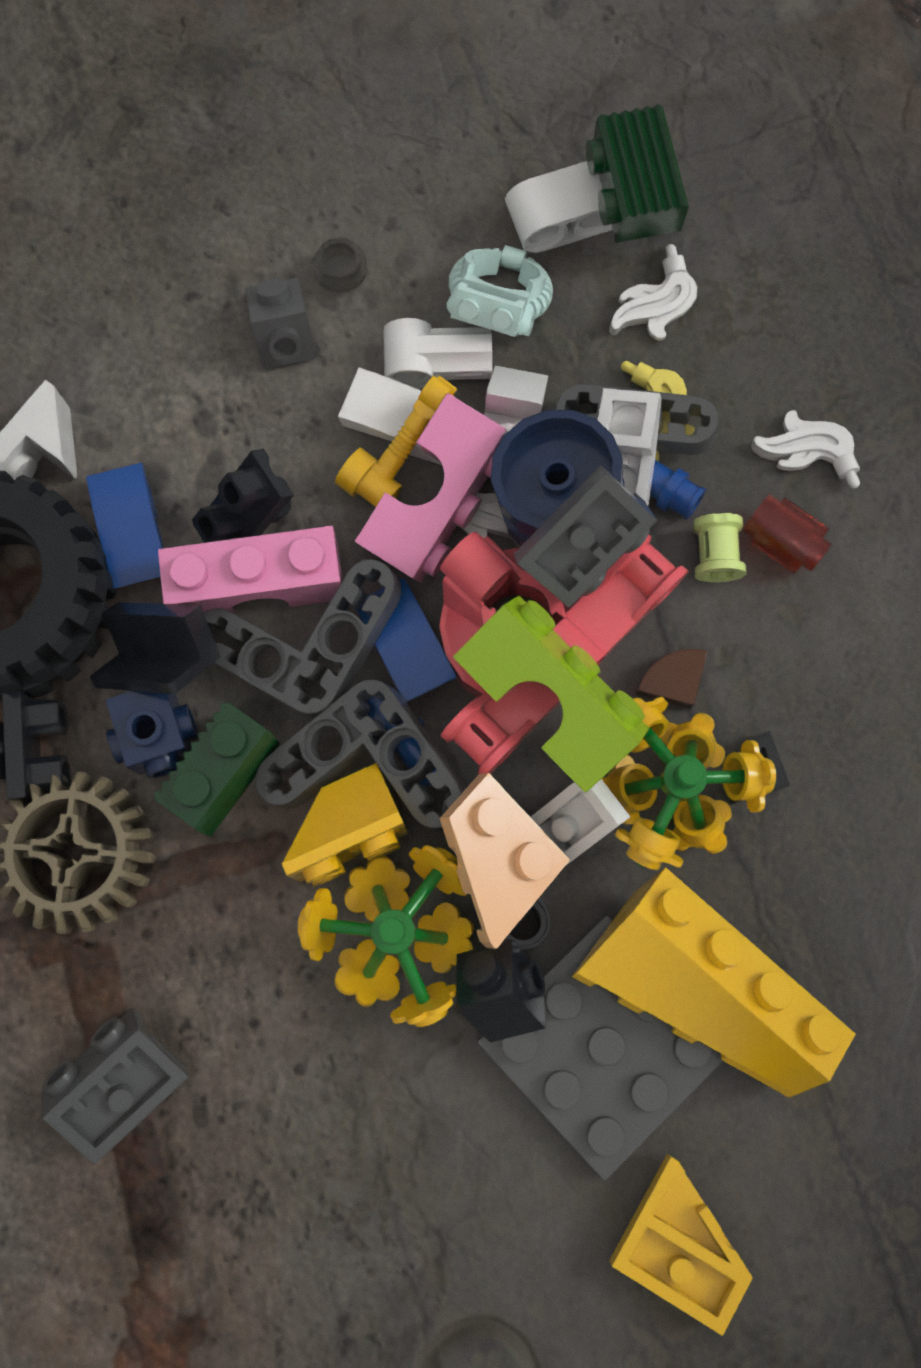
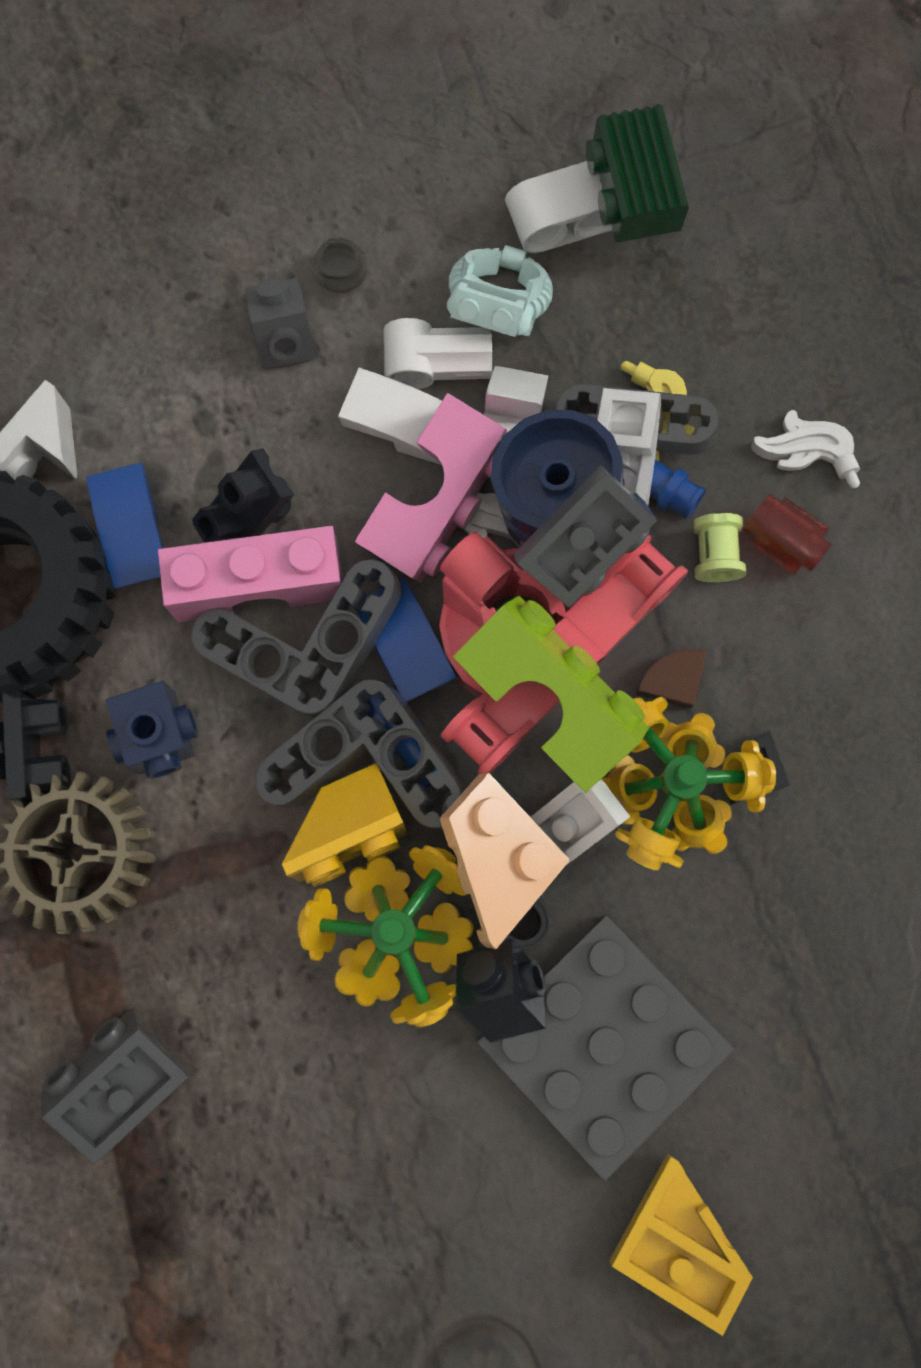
(157, 647): black panel -> none
(216, 769): dark green brick -> none
(372, 477): yellow brick -> none
(657, 303): white piece -> none
(715, 987): yellow wedge -> none

